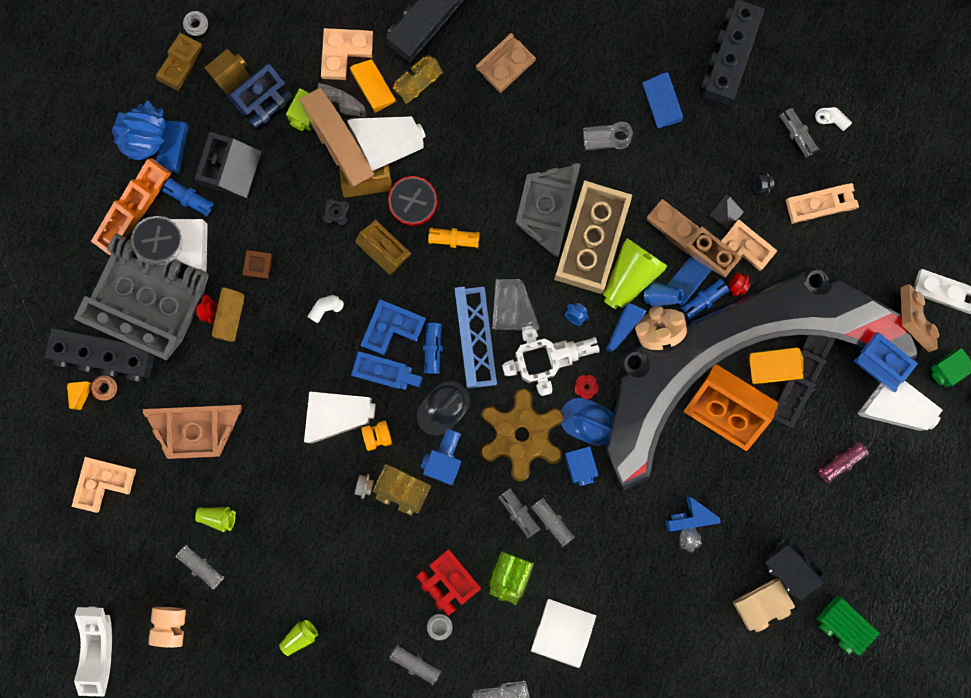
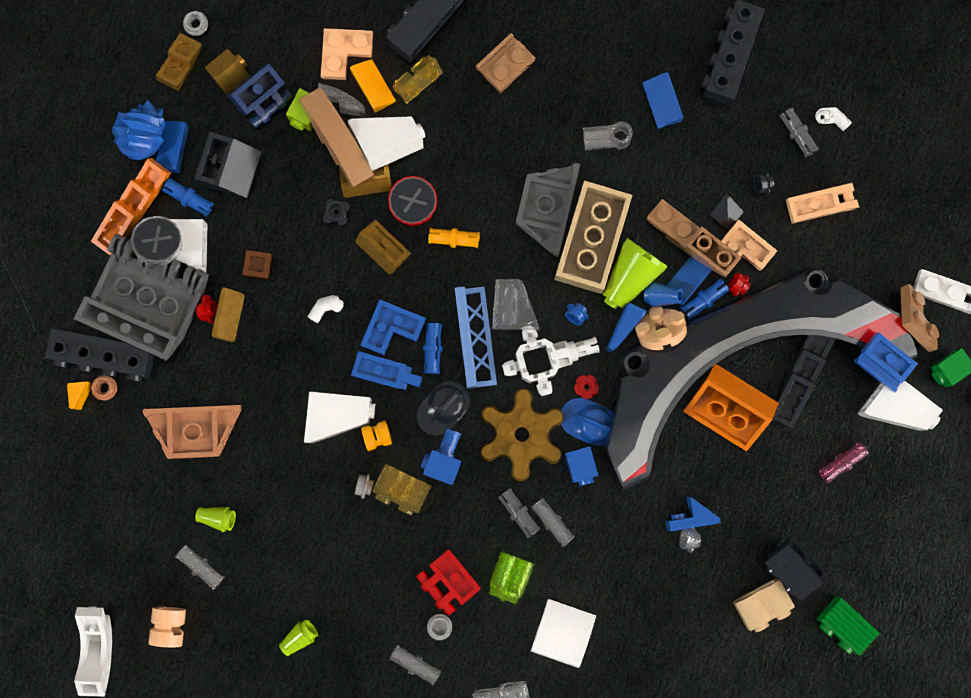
(97, 477): light nougat plate -> none
(776, 365): light orange slope -> none

